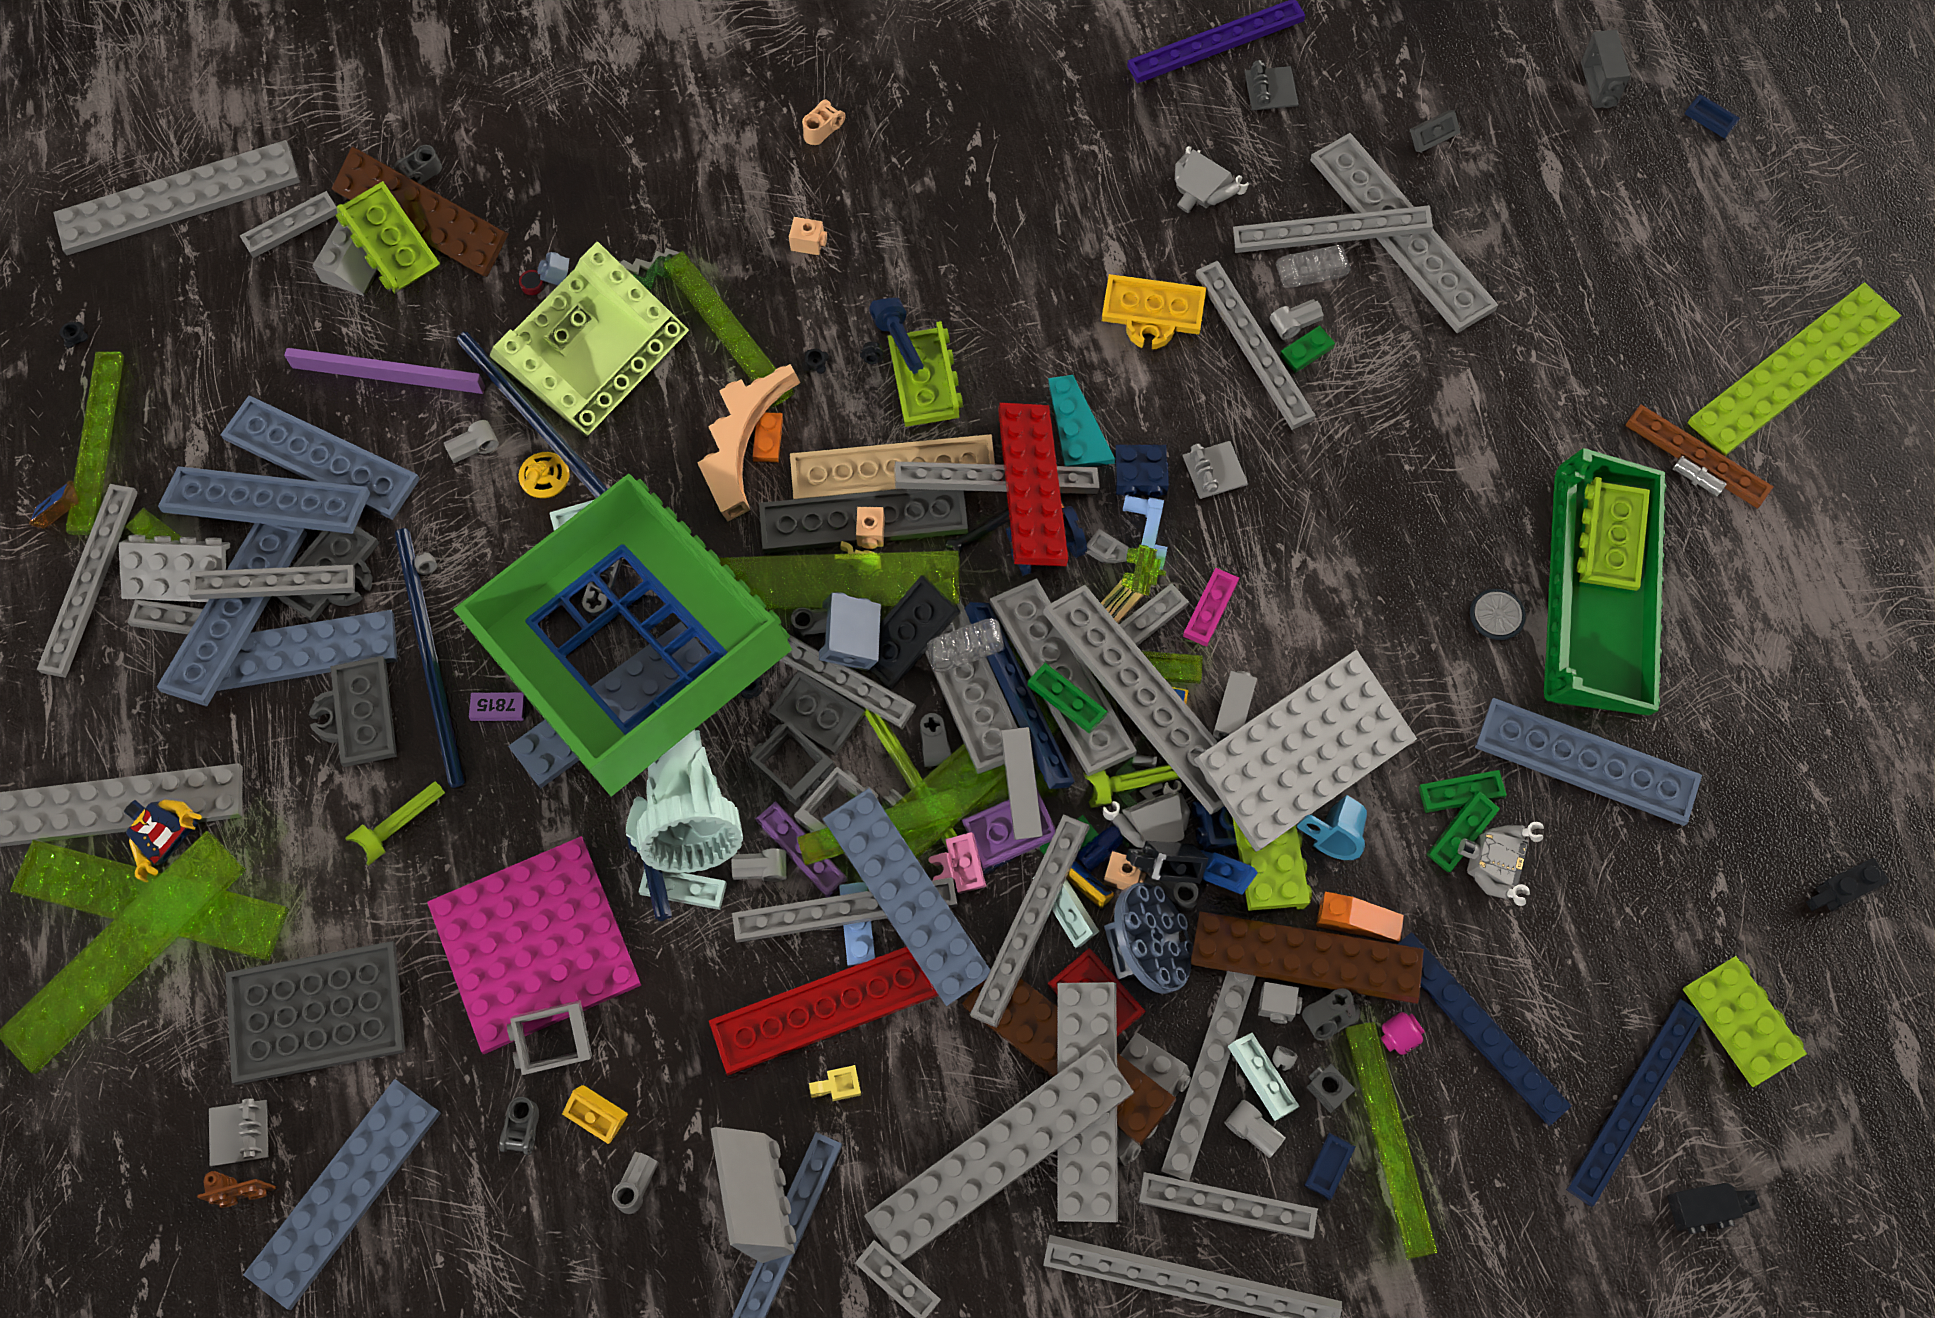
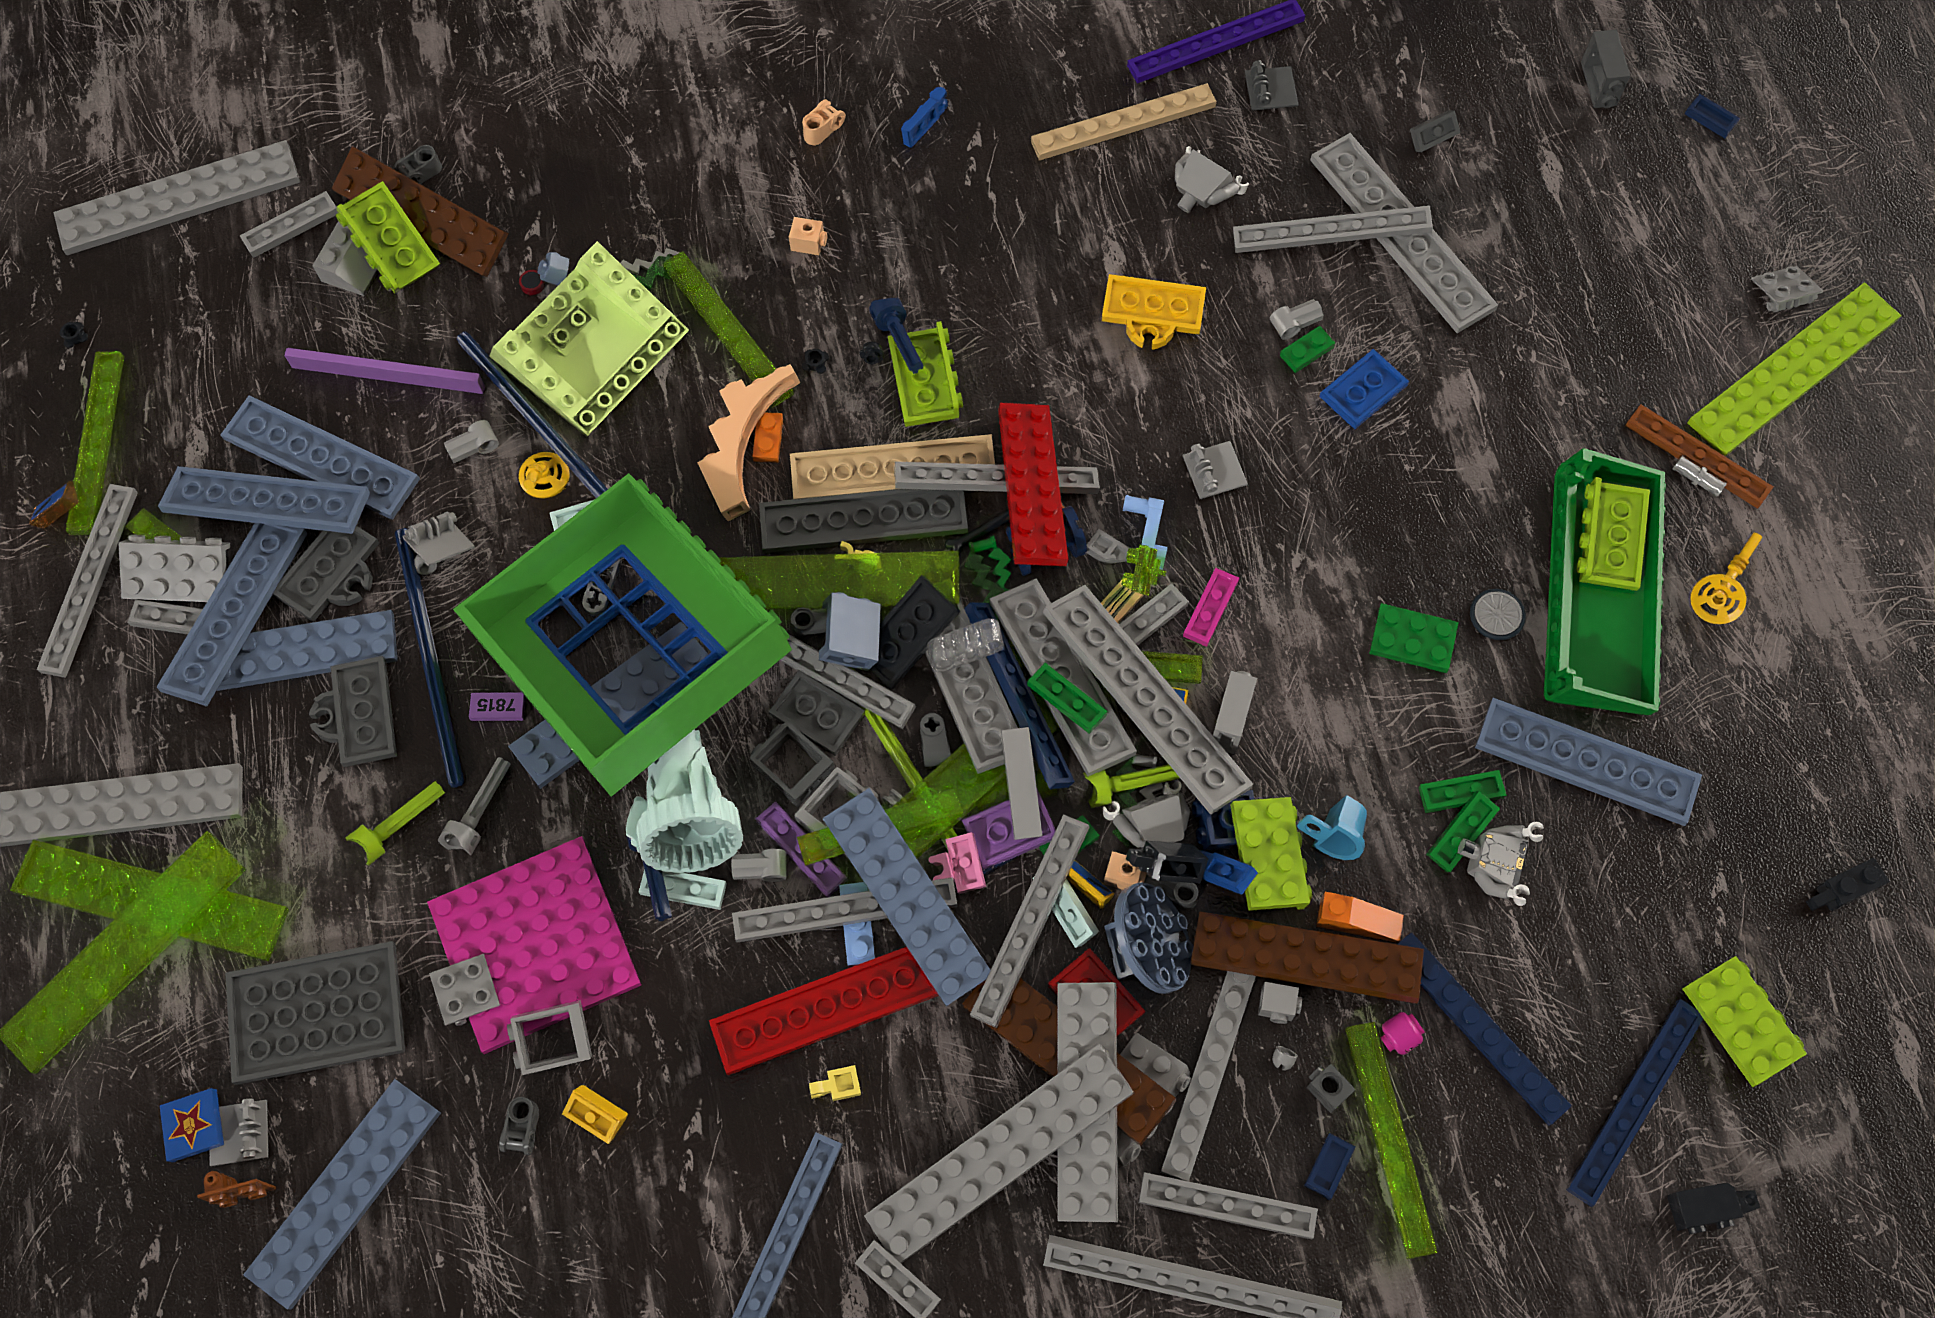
(157, 832): torso -> none
(191, 1125): none -> blue tile
(272, 582): light grey plate -> none
(437, 539): none -> light grey hinge
(462, 834): none -> light grey piece
(464, 990): none -> light grey hinge
(635, 1180): light grey piece -> none
(753, 1193): light grey slope -> none
(755, 691): black plate -> none
(870, 527): light nougat brick -> none
(925, 117): none -> blue hinge
(973, 563): none -> piece
(1077, 429): teal wing -> none
(1099, 848): clear blue hinge -> none
(1123, 121): none -> tan plate
(1141, 470): dark blue plate -> none
(1248, 1124): light grey piece -> none
(1255, 345): light grey plate -> none
(1263, 1076): light aqua plate -> none
(1305, 750): light grey plate -> none
(1313, 266): clear beam -> none
(1329, 1016): dark grey piece -> none
(1364, 388): none -> blue tile
(1413, 638): none -> green plate
(1722, 588): none -> yellow dish
(1787, 288): none -> light grey hinge

